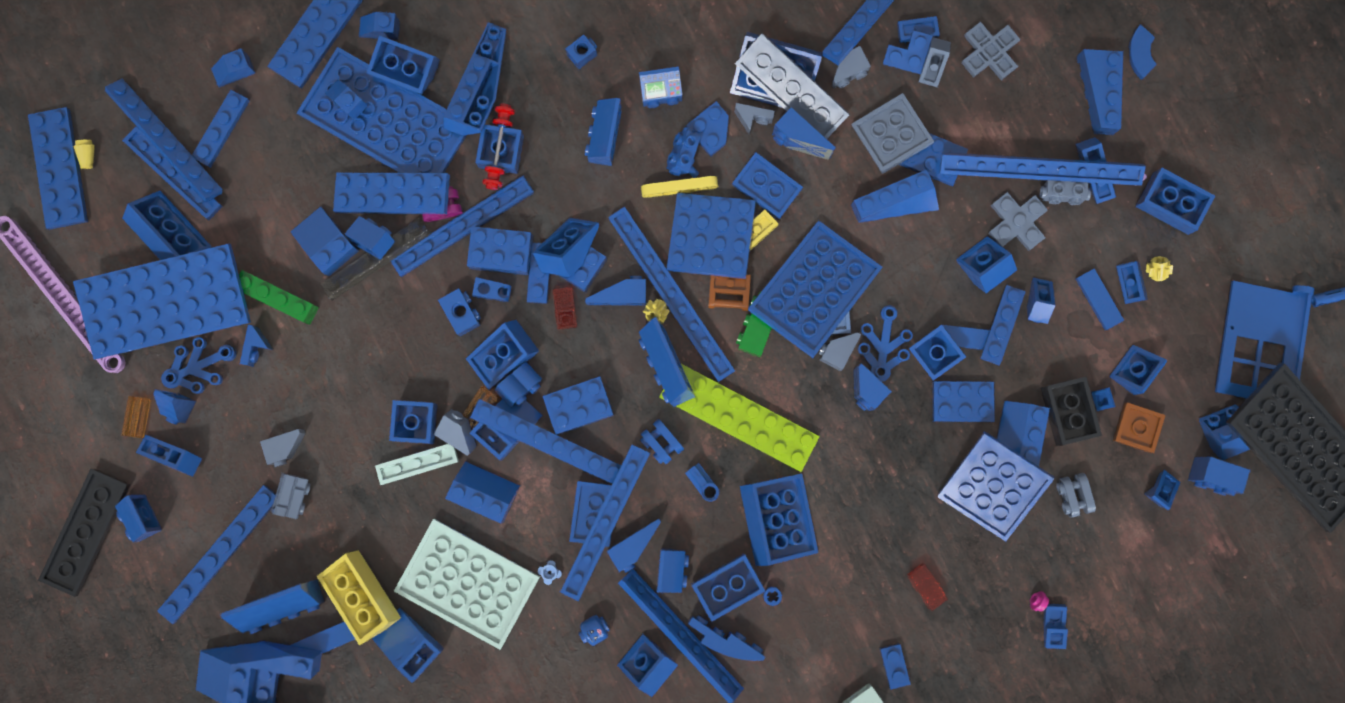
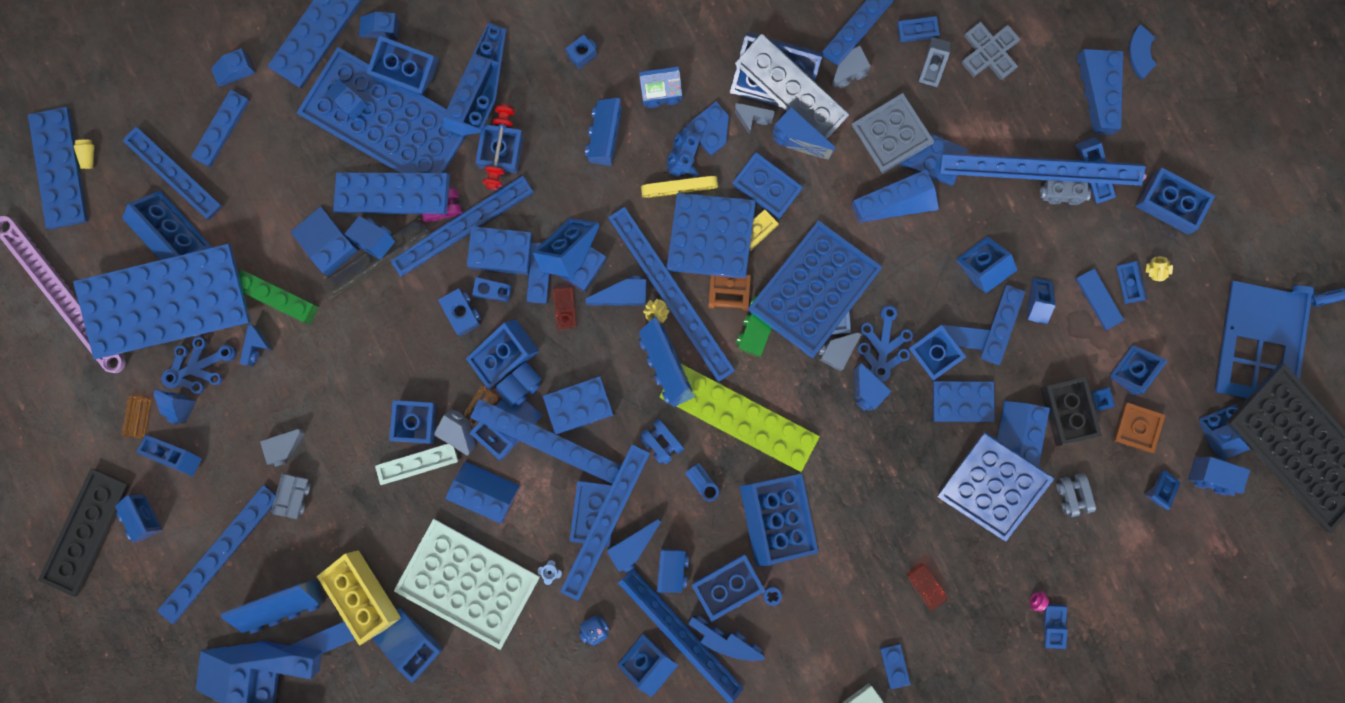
(163, 140): blue plate -> none
(913, 57): blue plate -> none
(1018, 221): sand blue plate -> none

